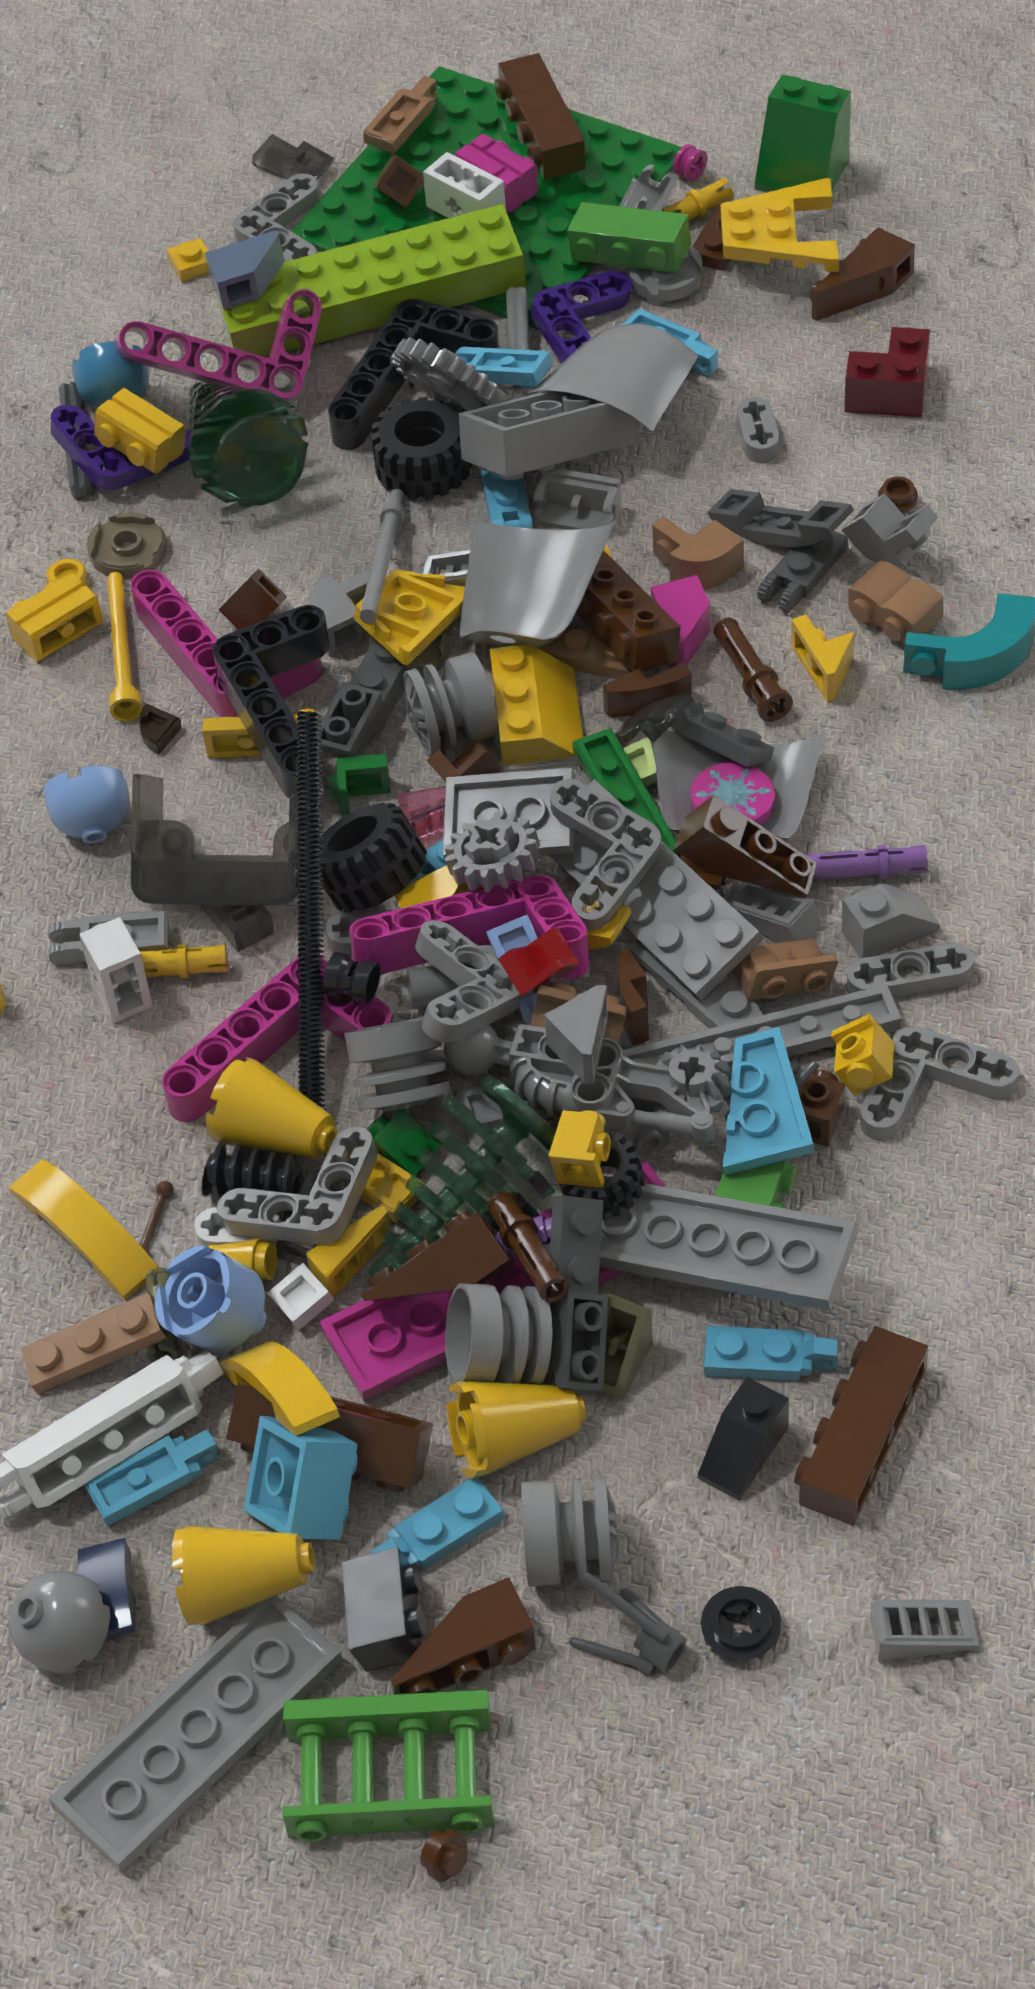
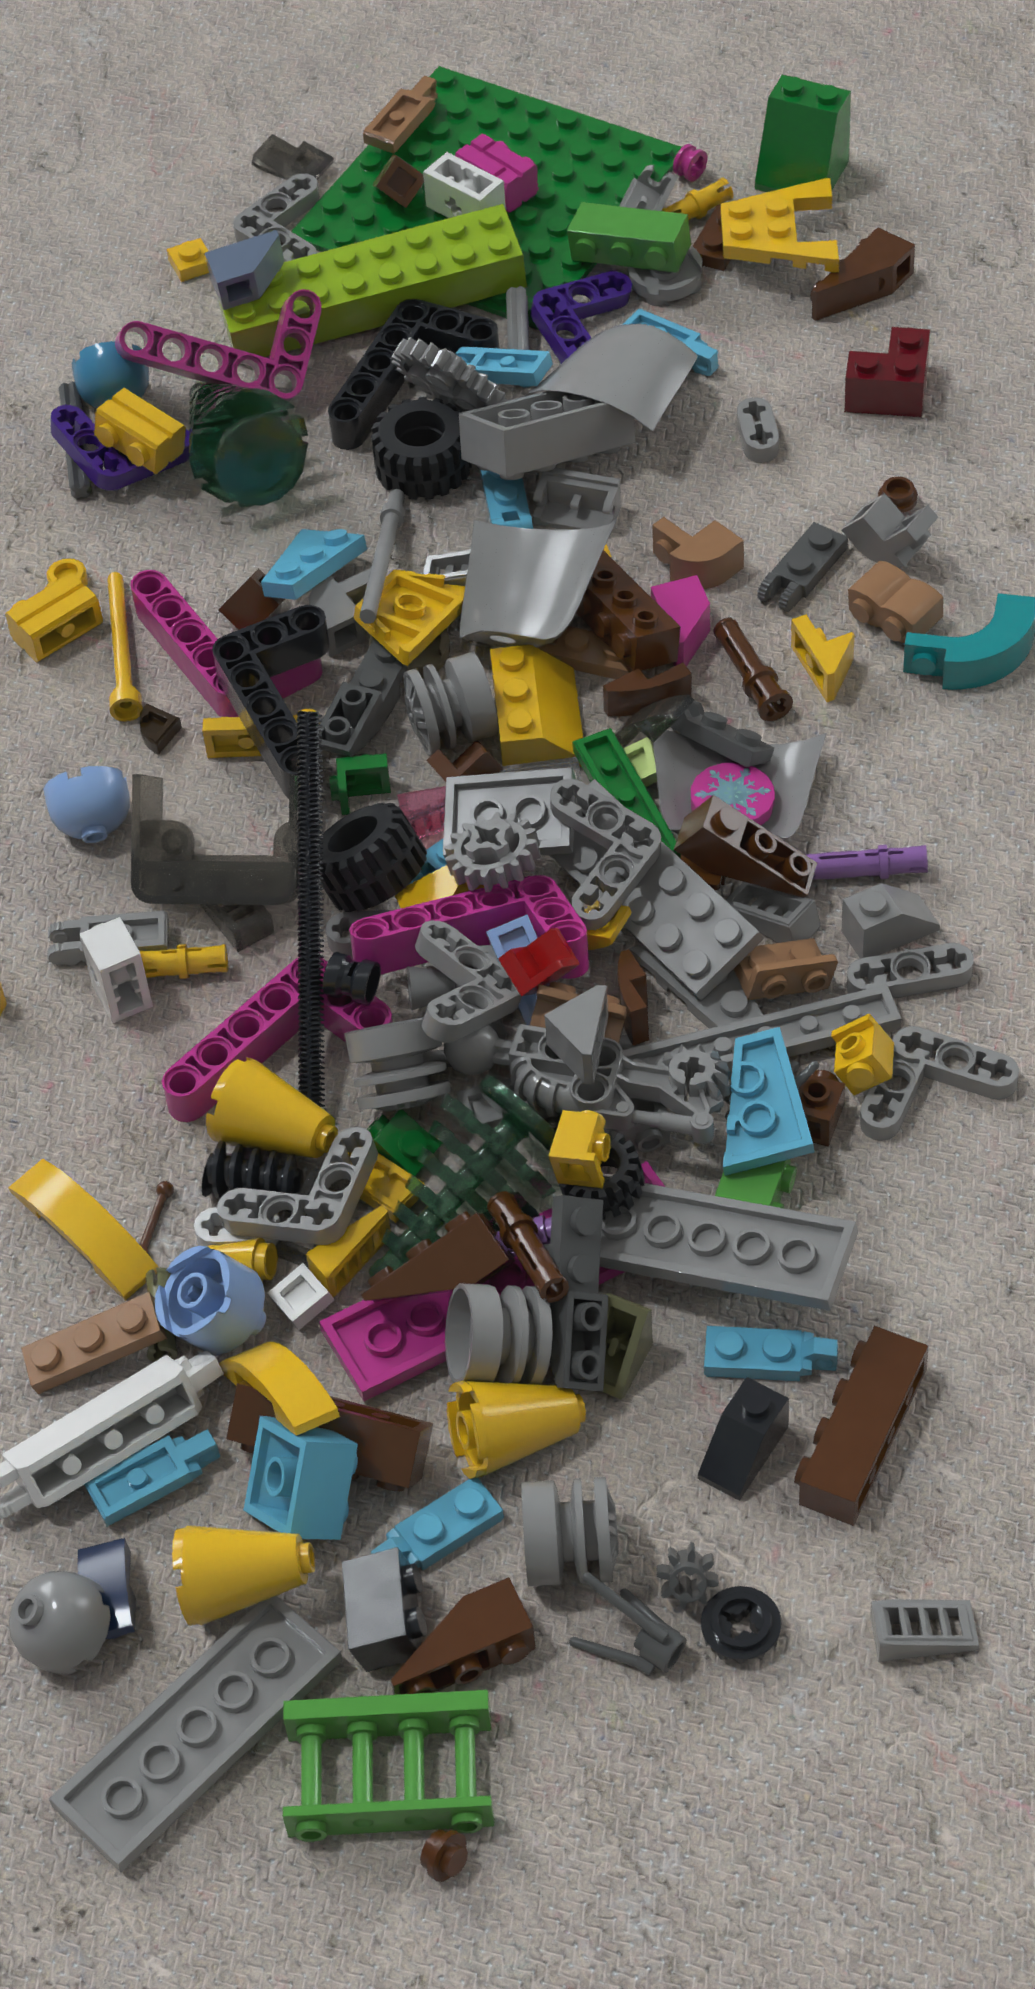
(122, 528): dark tan tile -> none
(311, 560): none -> medium azure wing
(540, 116): reddish brown brick -> none
(691, 1563): none -> dark grey gear
(750, 518): dark grey slope -> none

